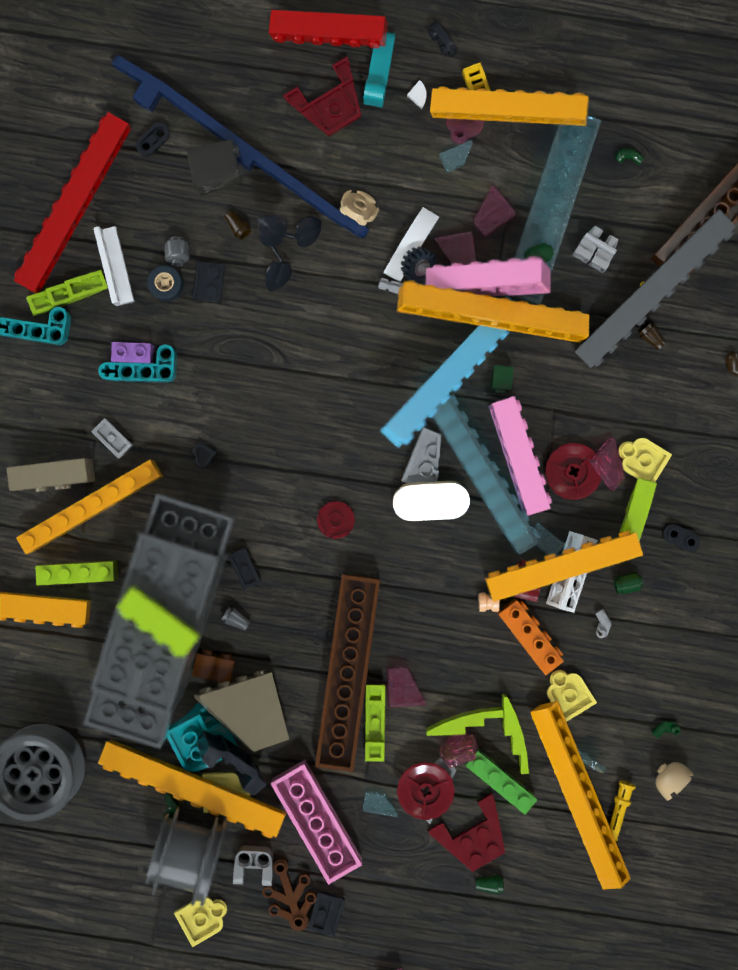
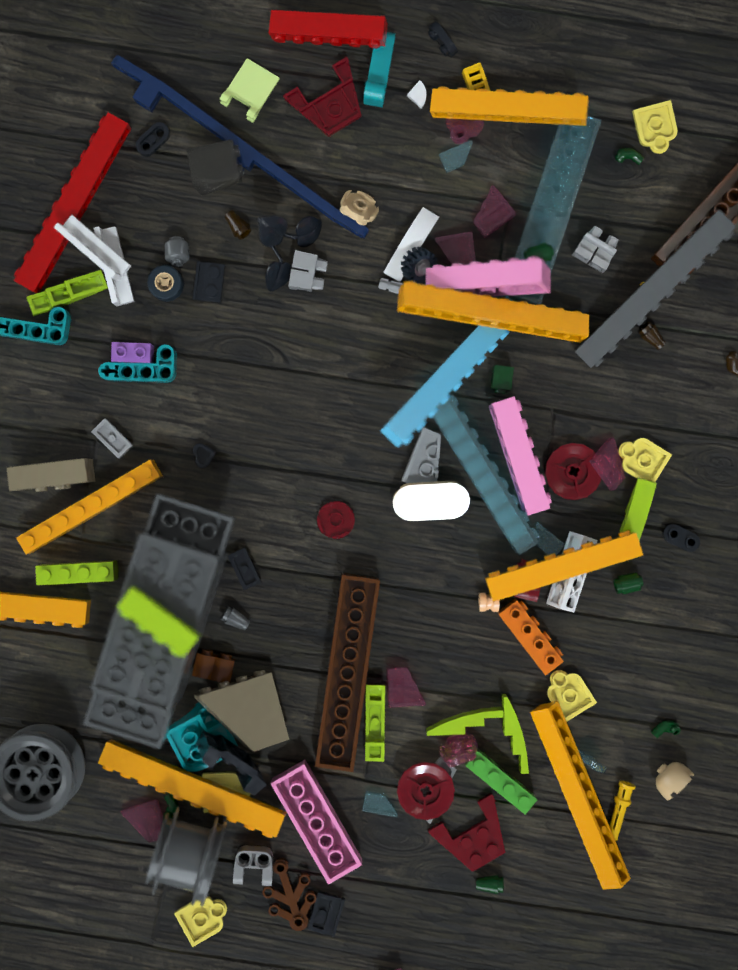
(94, 247): none -> white fence
(145, 819): none -> clear pink wing
(251, 87): none -> yellowish green flag
(304, 271): none -> light grey hips
(604, 624): light grey arm -> none
(655, 126): none -> light yellow plate

